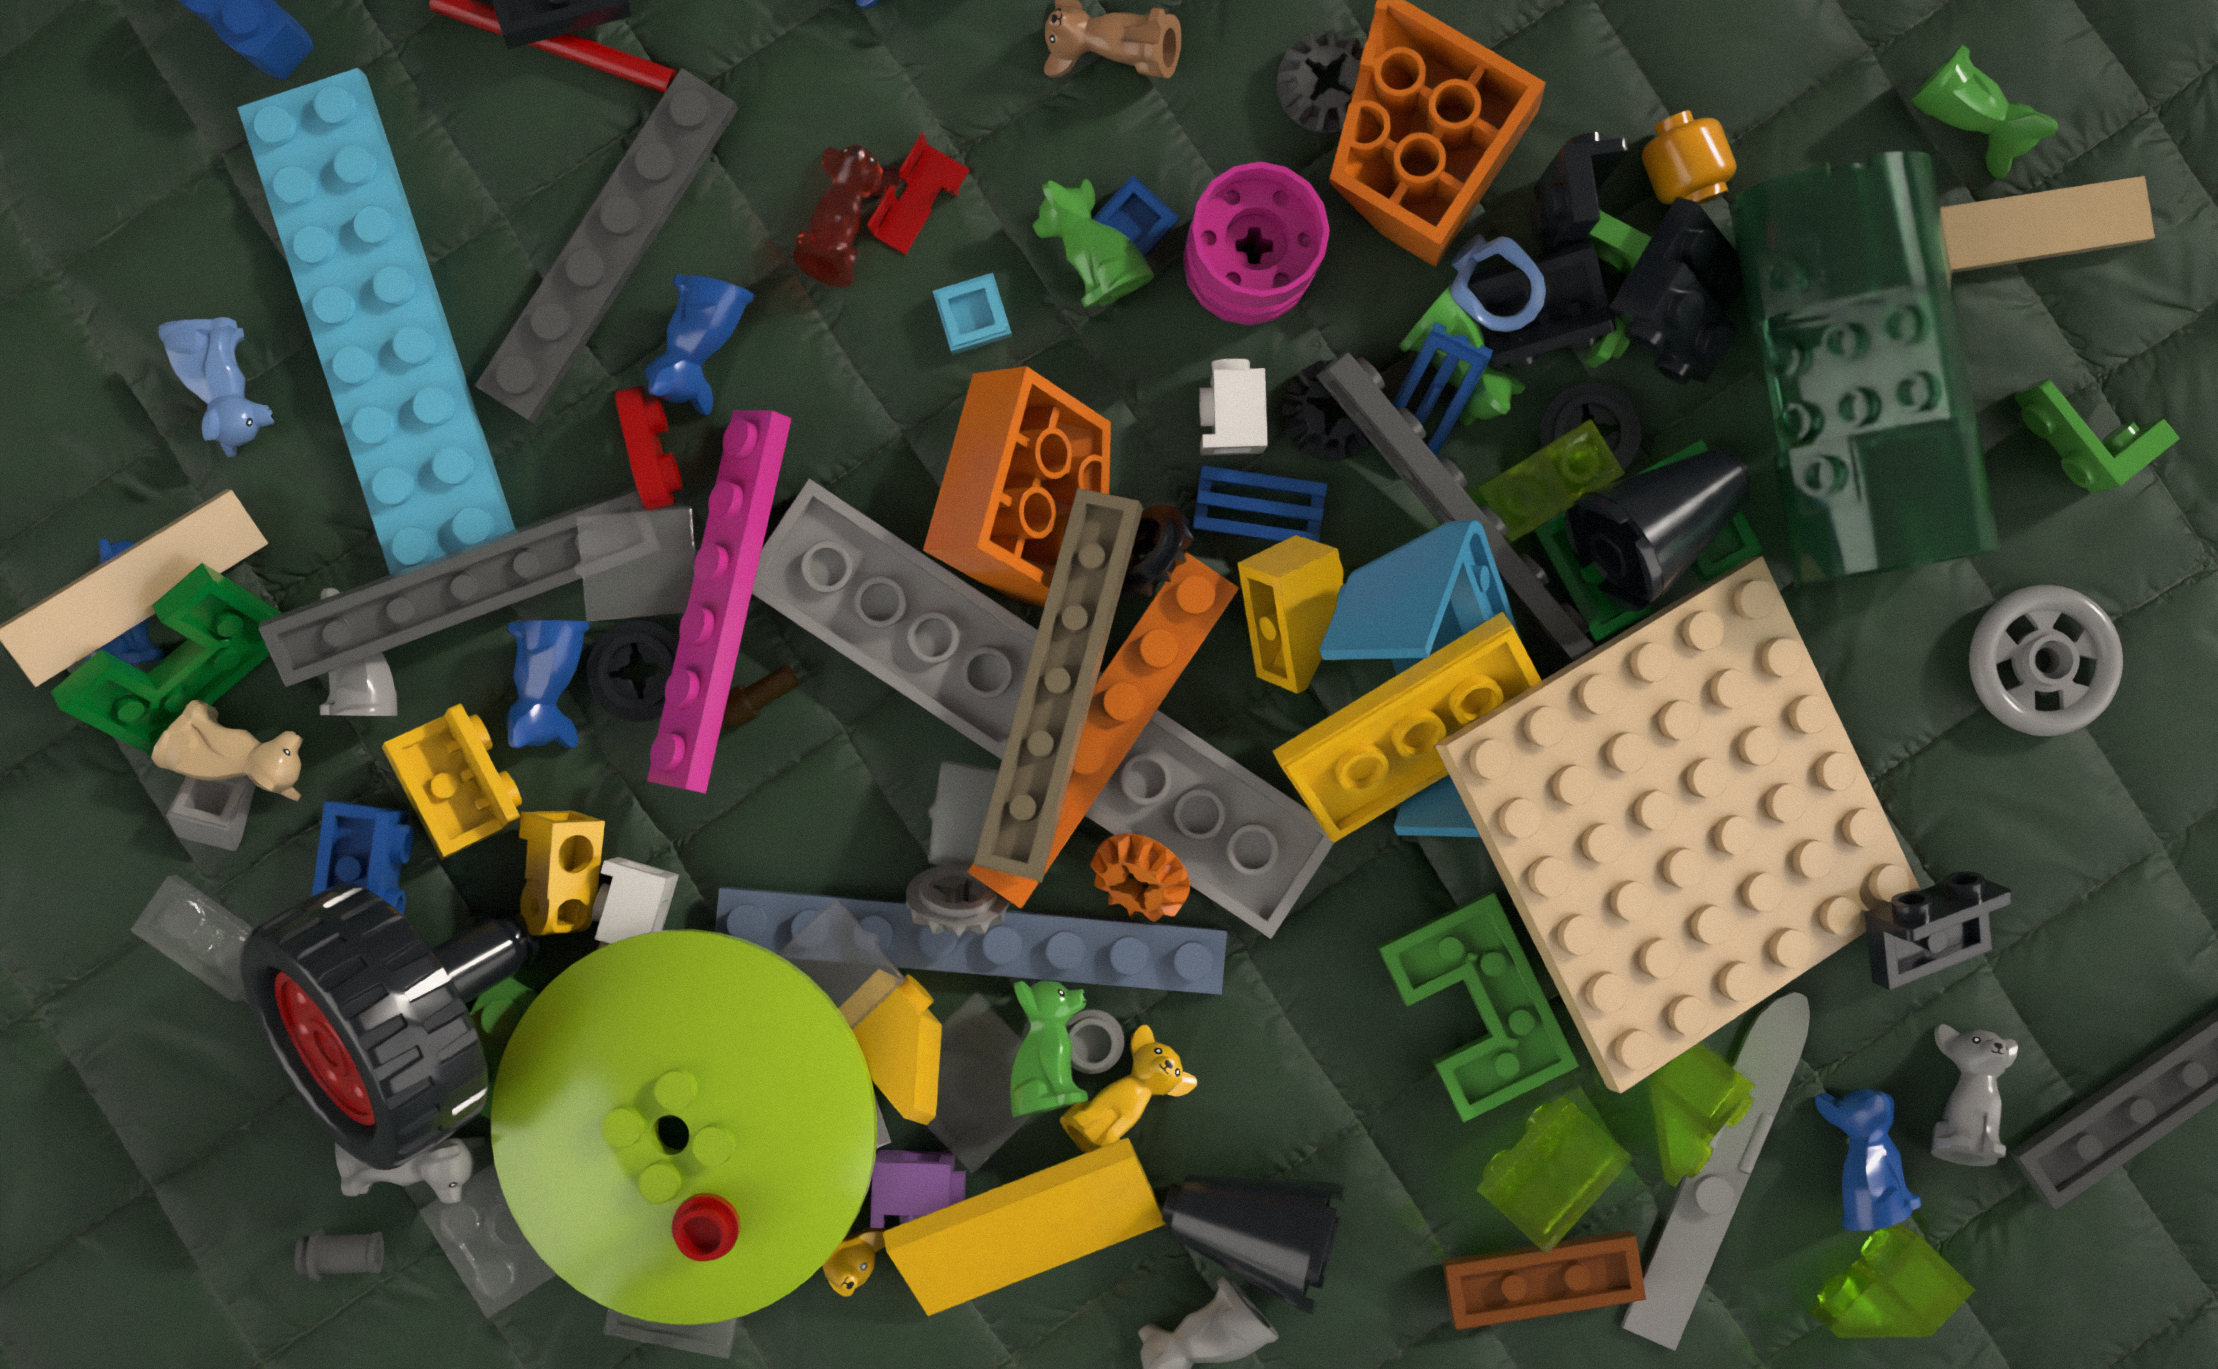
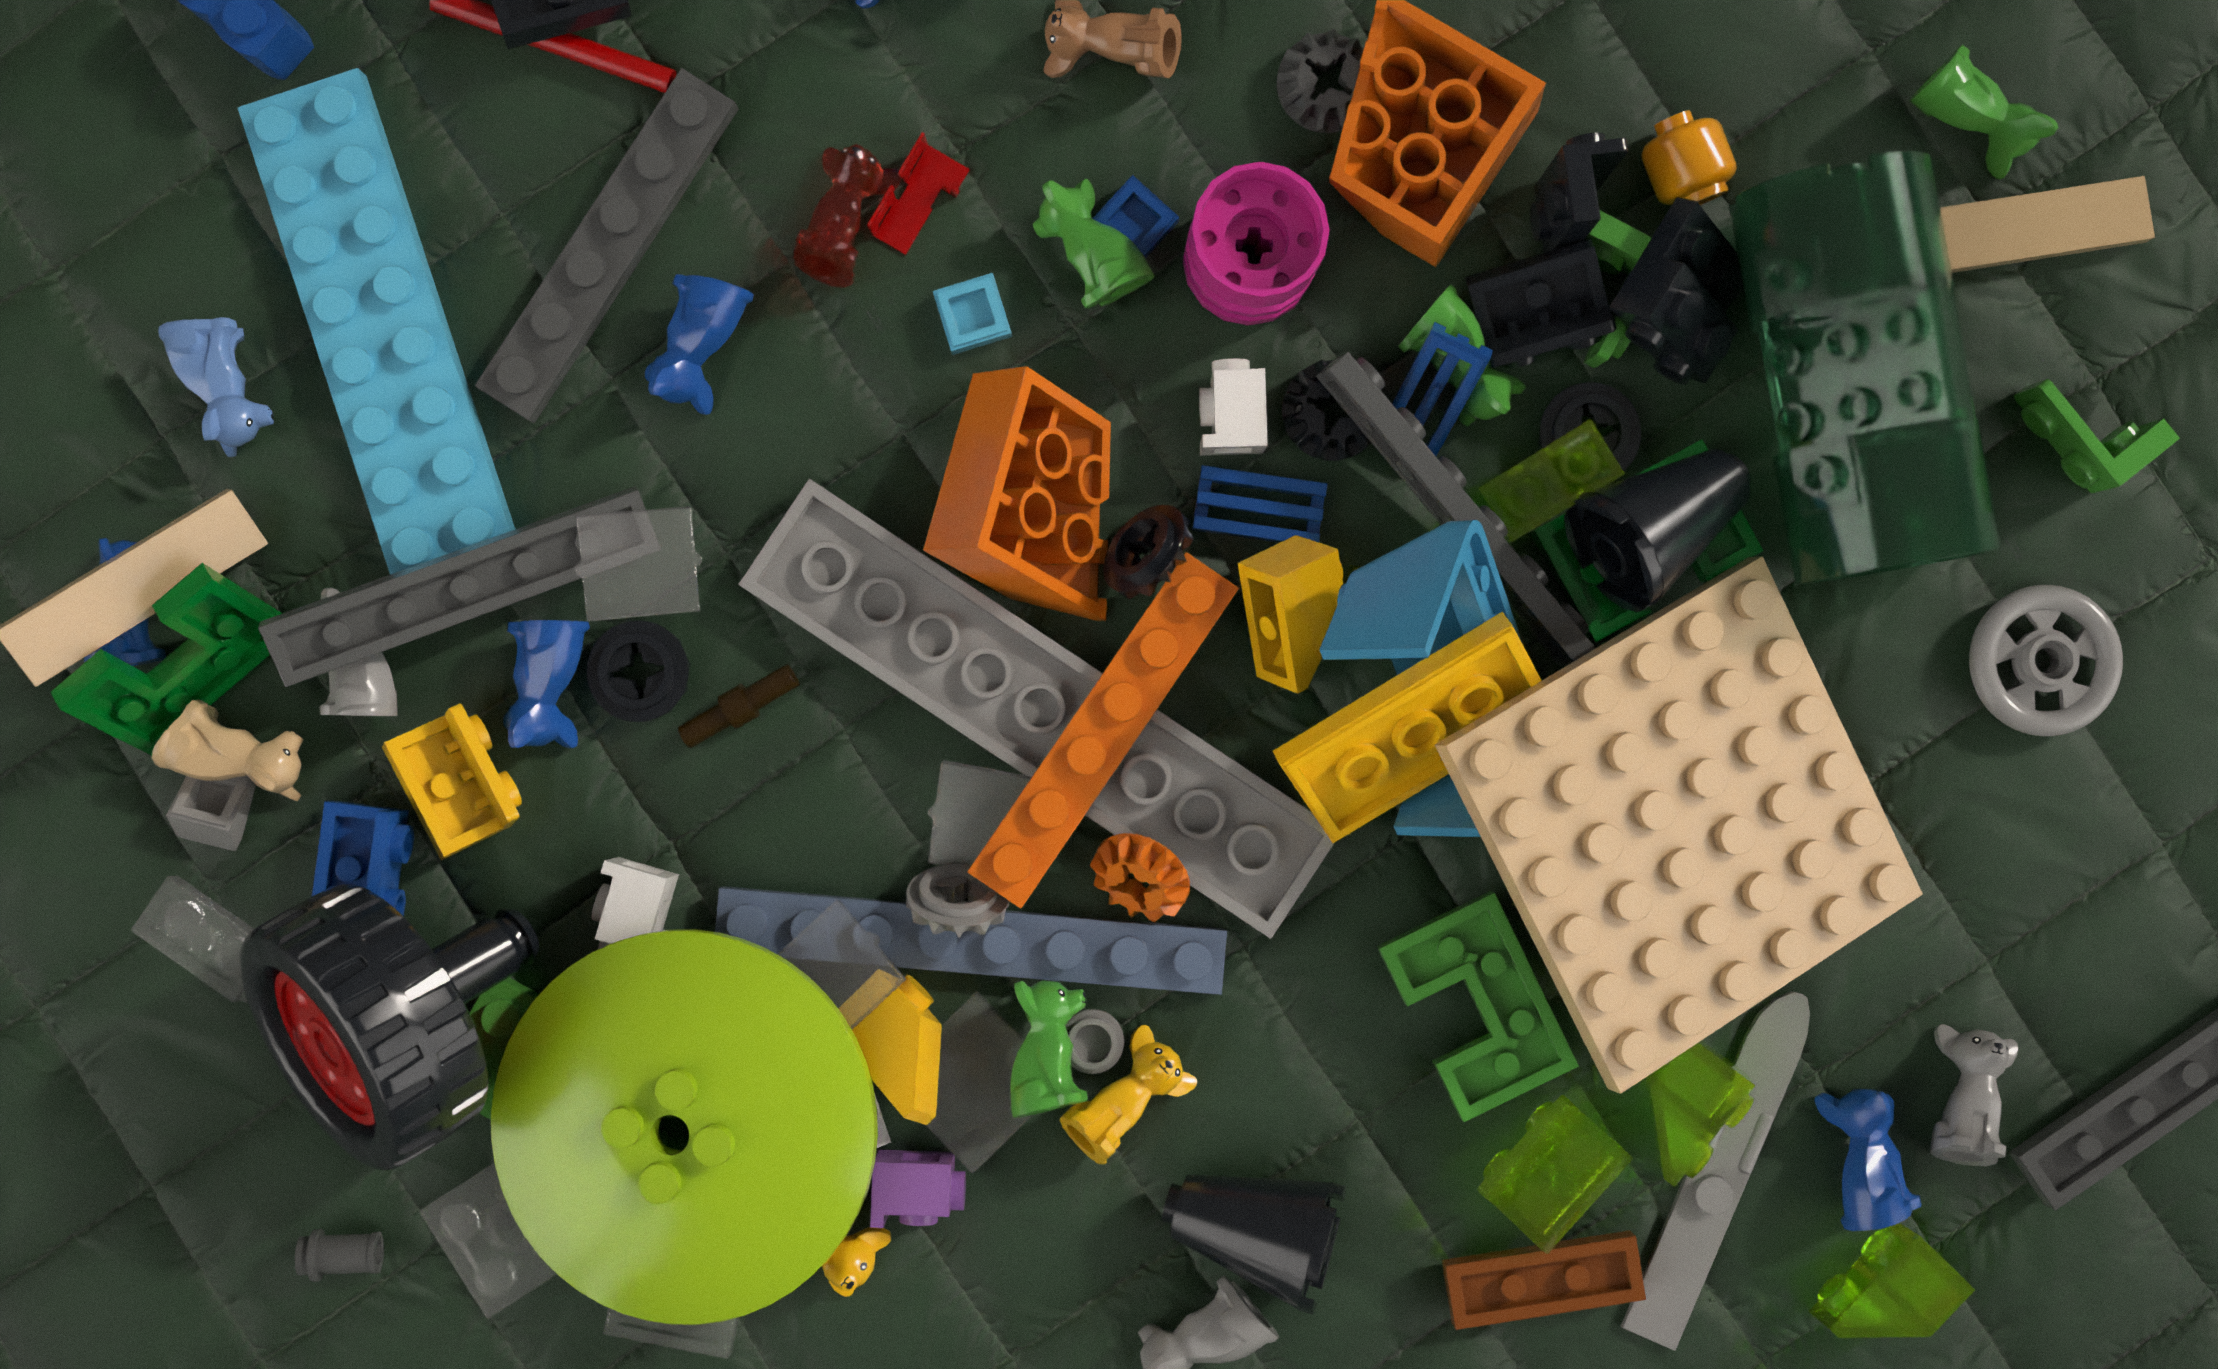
(442, 1167): light grey animal -> none
(560, 870): yellow leg -> none
(641, 423): red plate -> none
(705, 1227): red plate -> none
(719, 600): dark pink plate -> none
(1024, 1227): yellow tile -> none
(1058, 685): dark tan plate -> none
(1465, 262): medium blue piece -> none
(1932, 928): black bracket -> none

